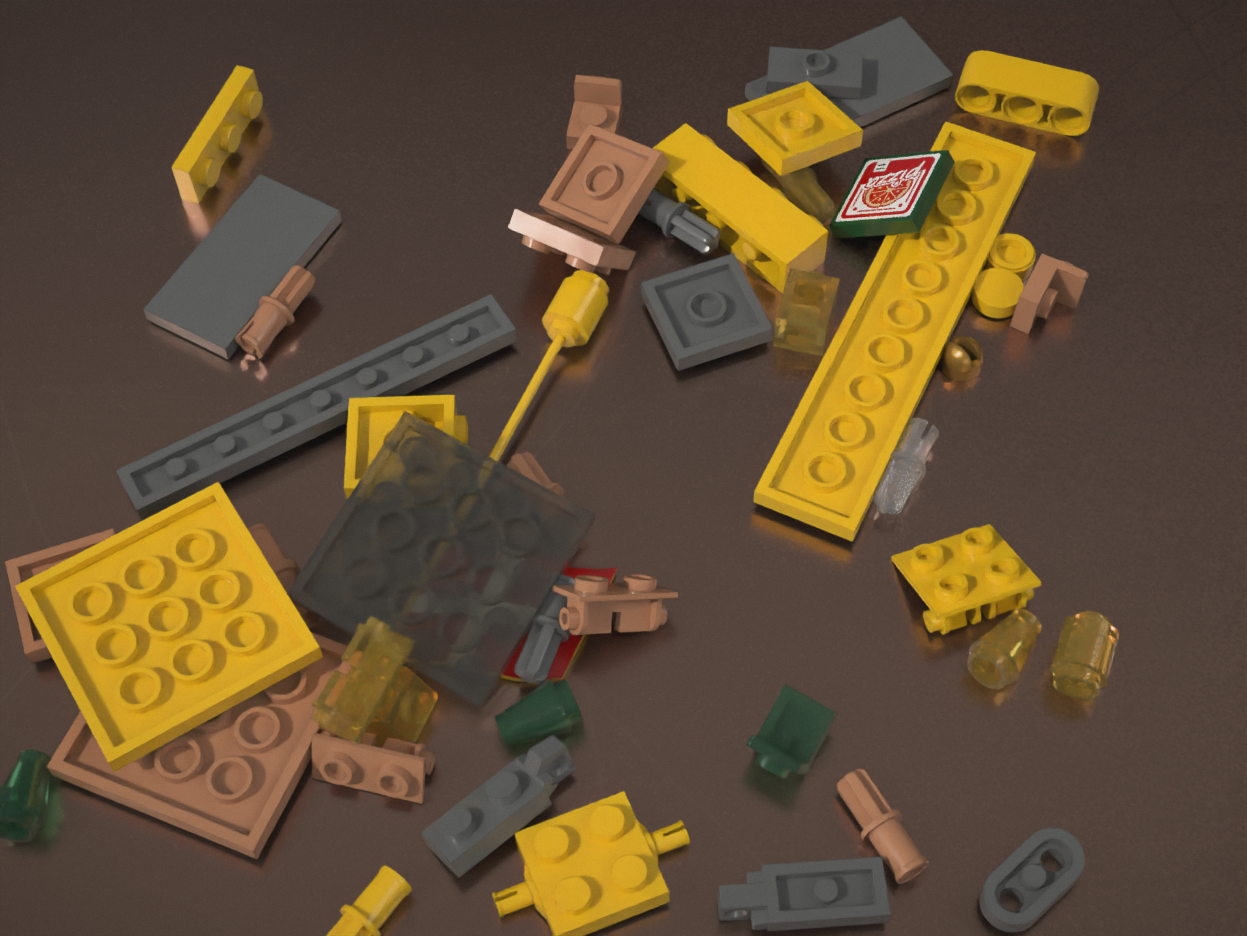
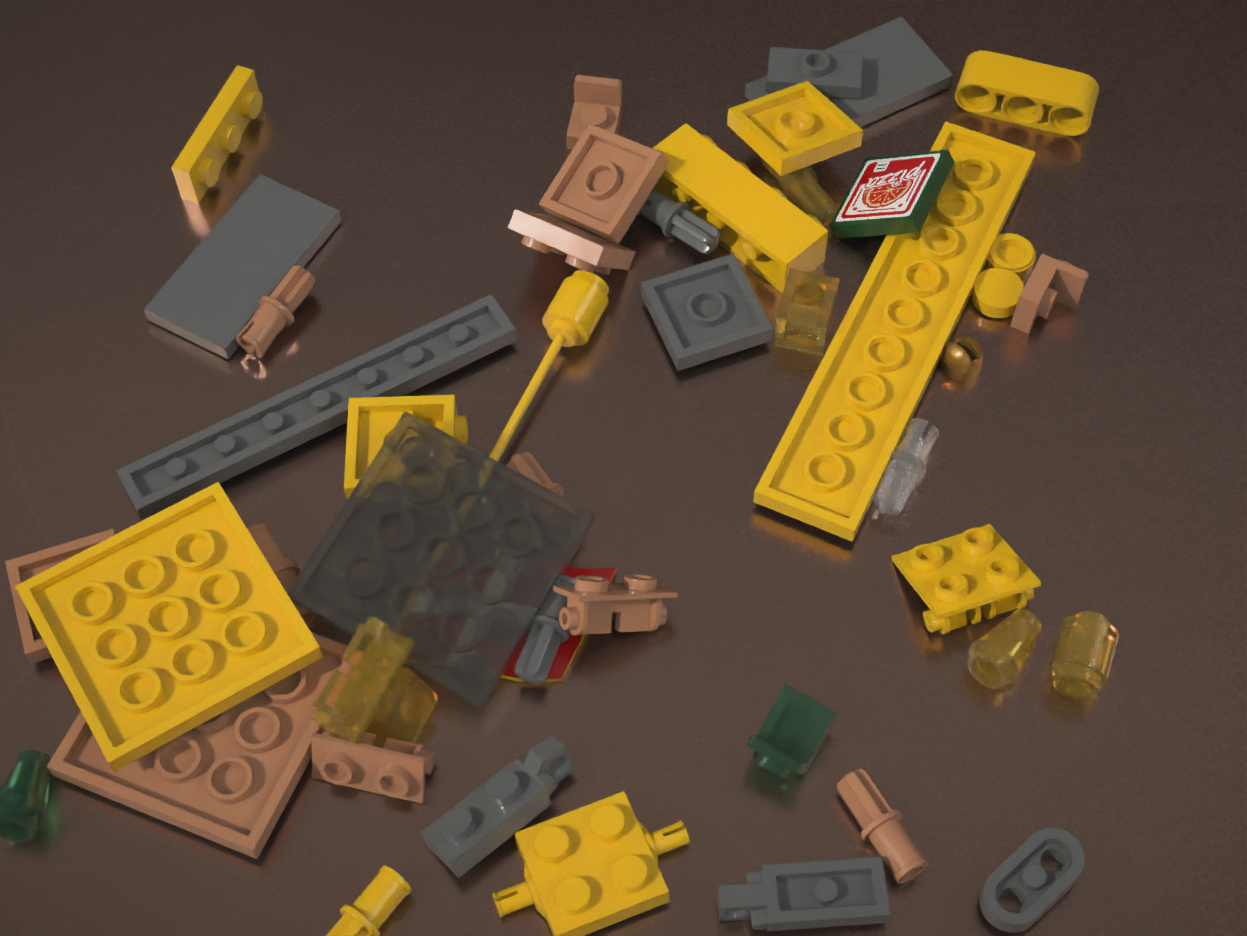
(541, 713): clear green cone -> none

